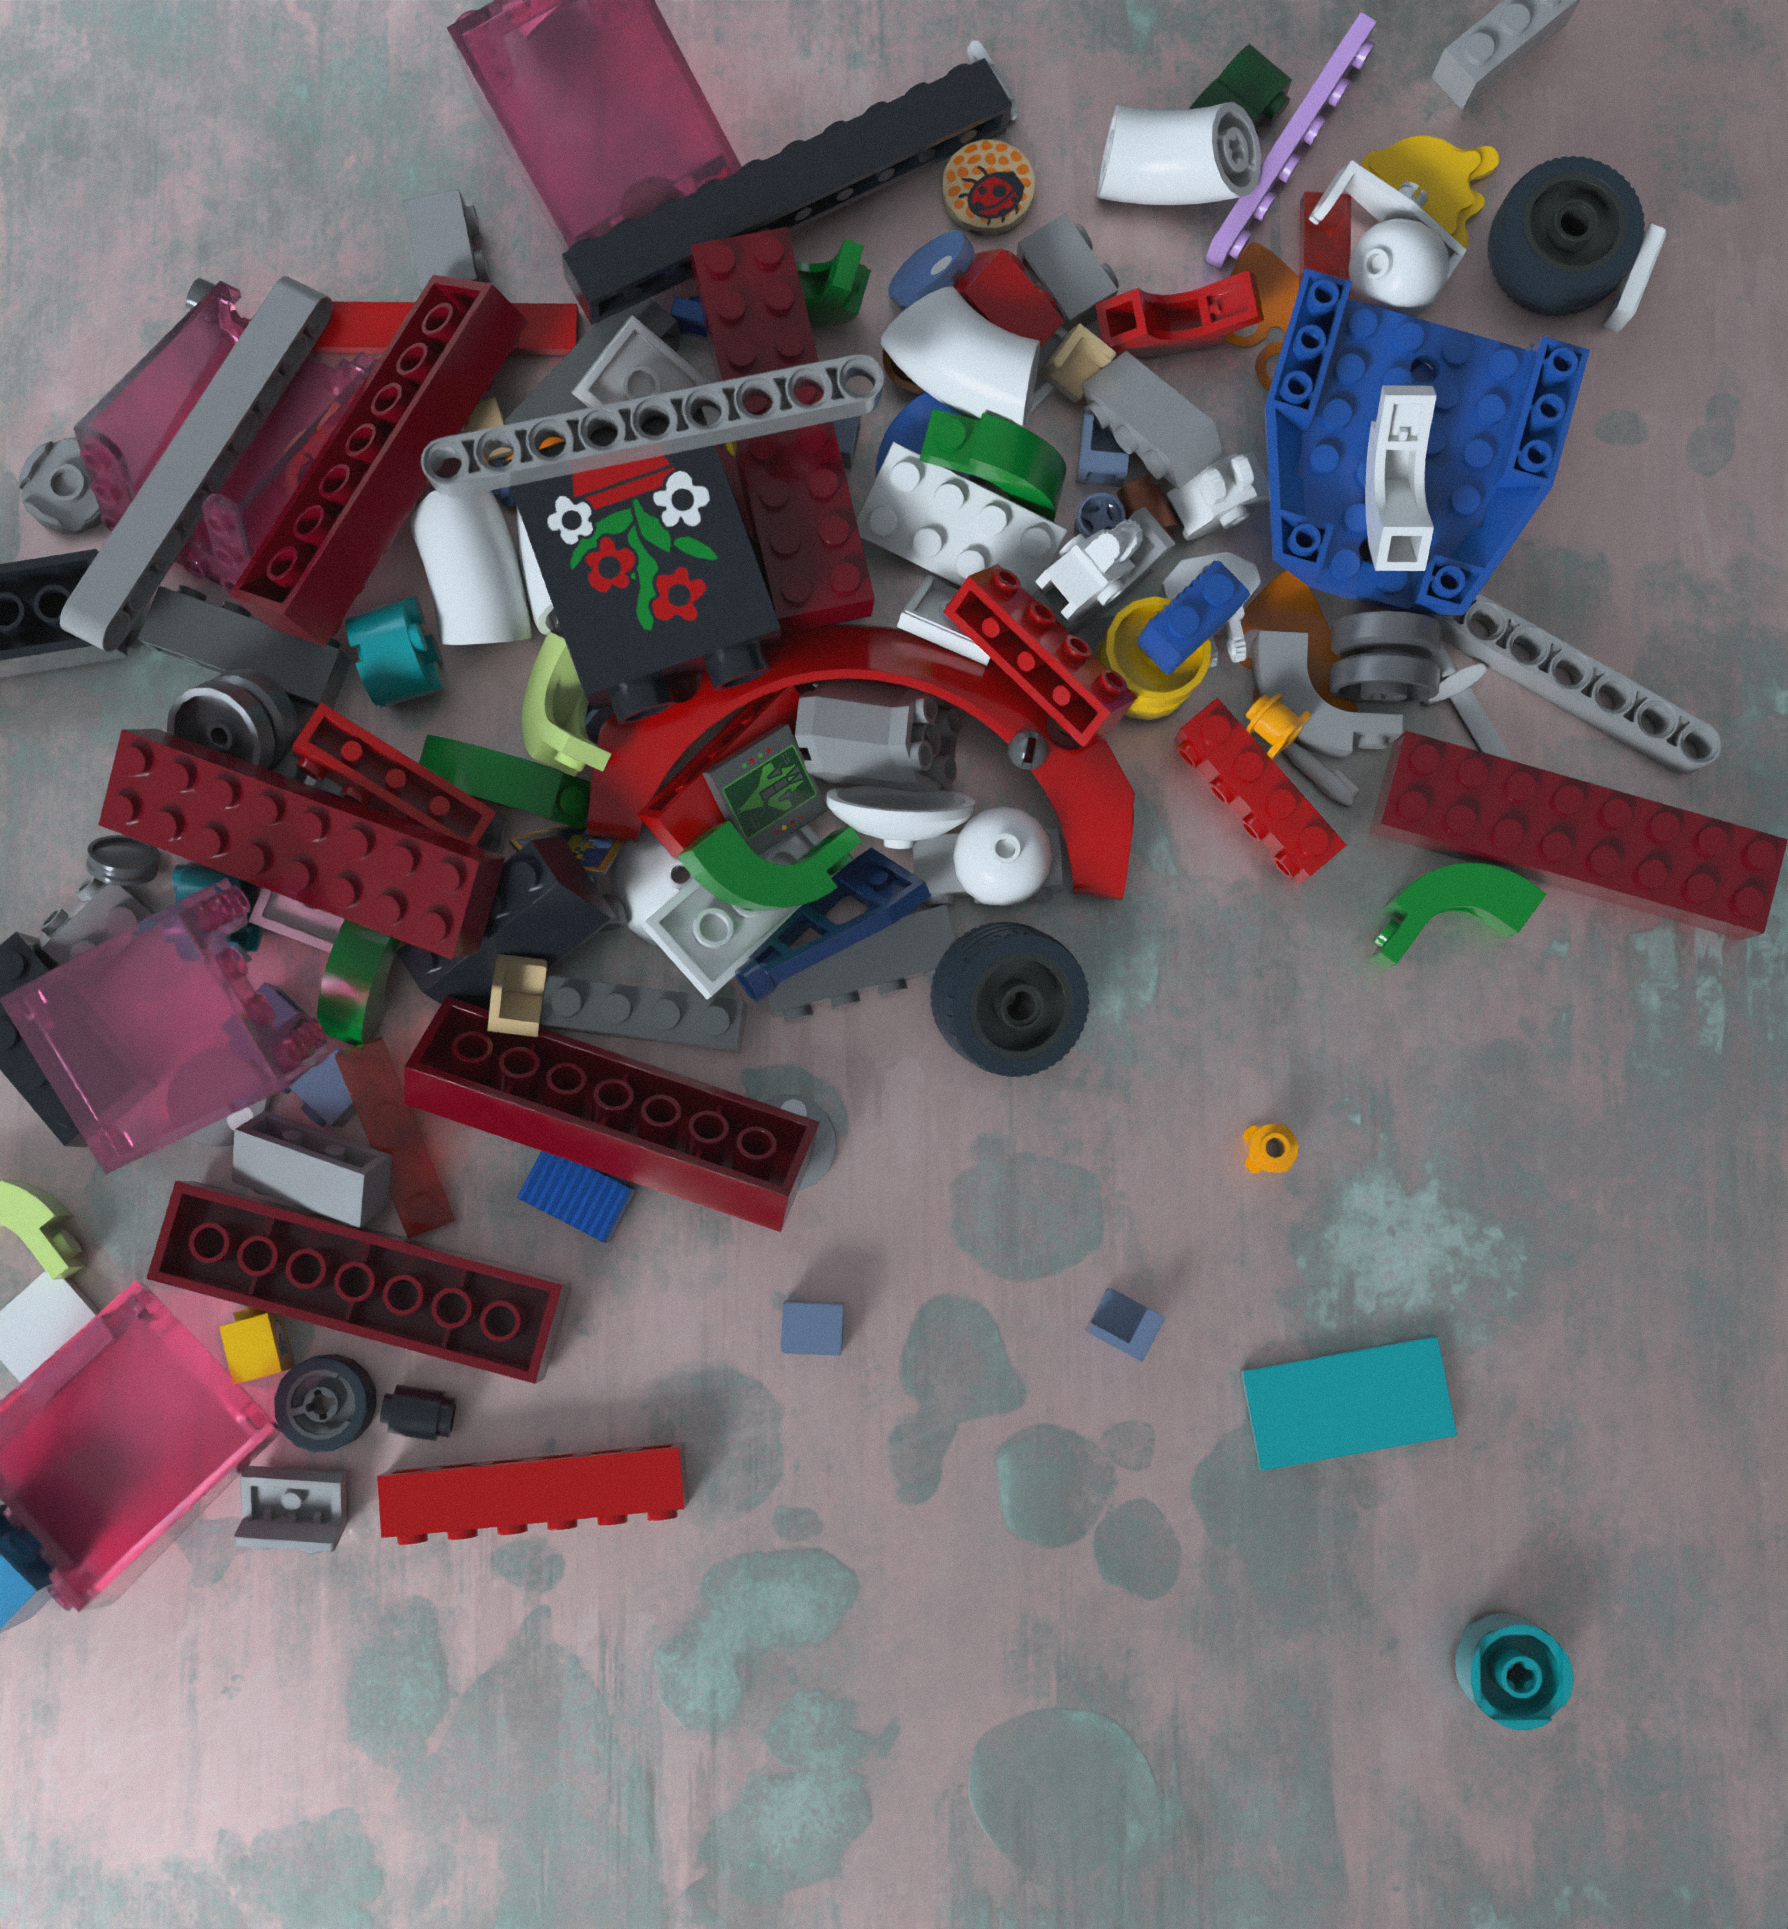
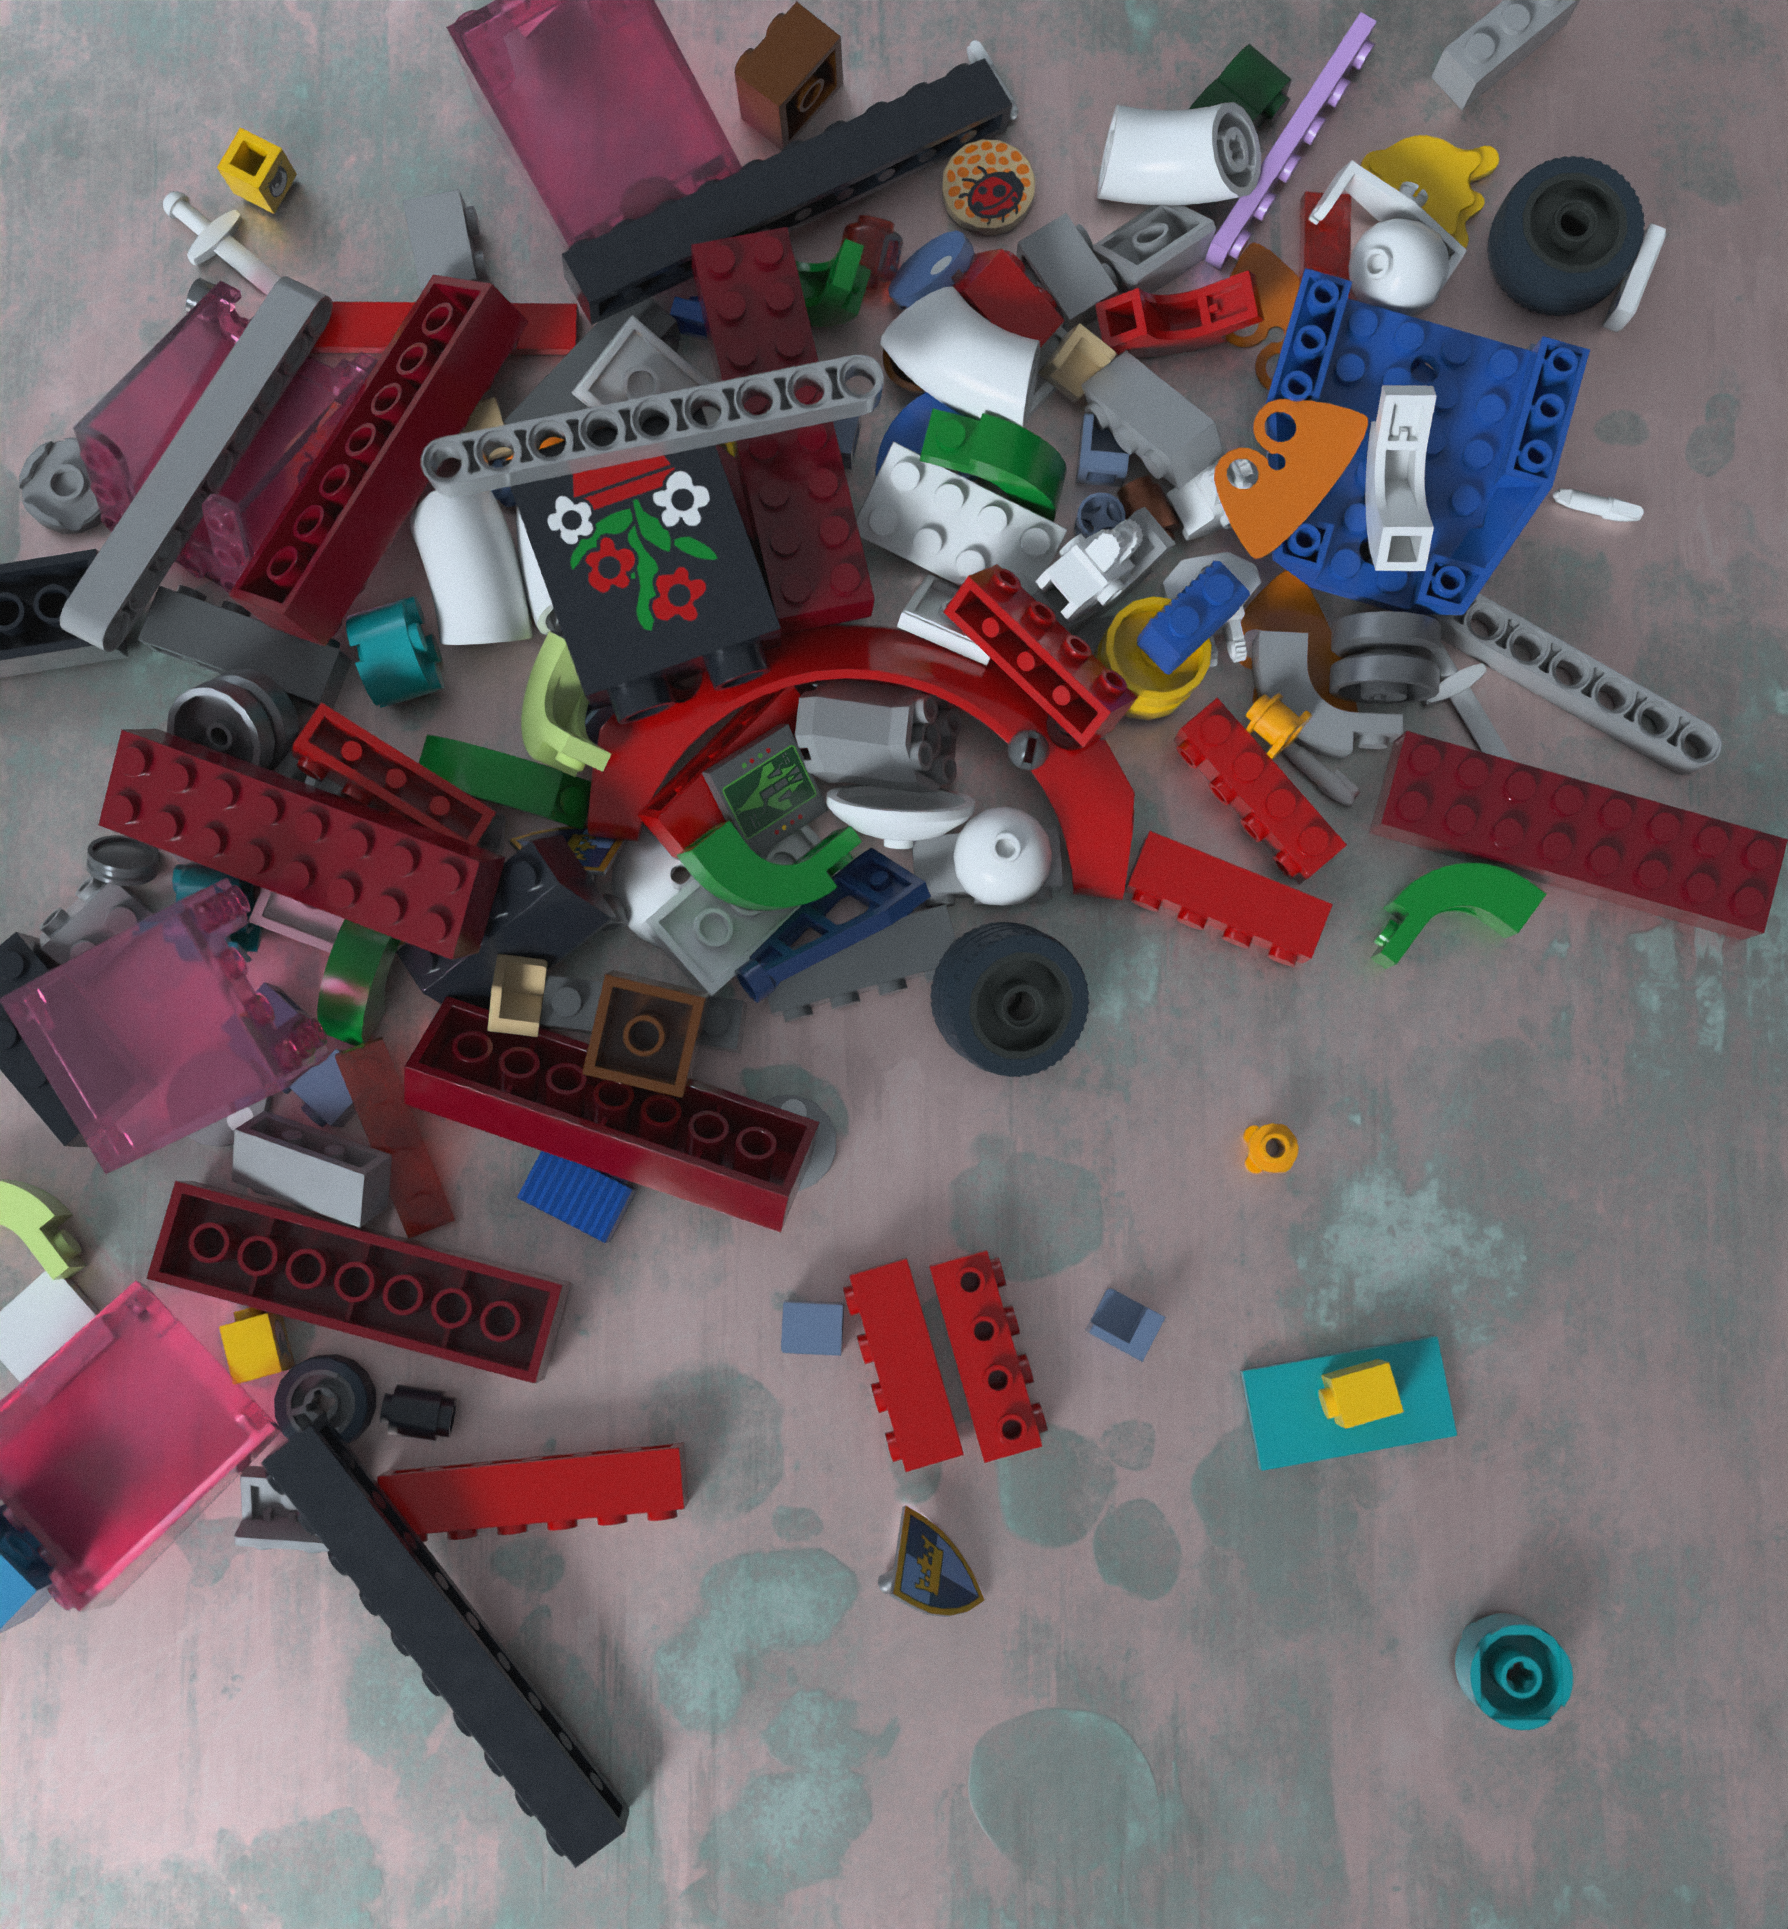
(217, 238): none -> white sword
(257, 170): none -> yellow brick
(447, 1640): none -> black brick
(646, 1033): none -> reddish brown brick
(789, 75): none -> reddish brown brick
(880, 250): none -> clear red head
(905, 1364): none -> red brick
(929, 1570): none -> shield
(986, 1355): none -> red brick
(1156, 247): none -> light grey slope
(1228, 899): none -> red brick
(1286, 497): none -> orange piece
(1360, 1394): none -> yellow brick
(1606, 507): none -> white piece

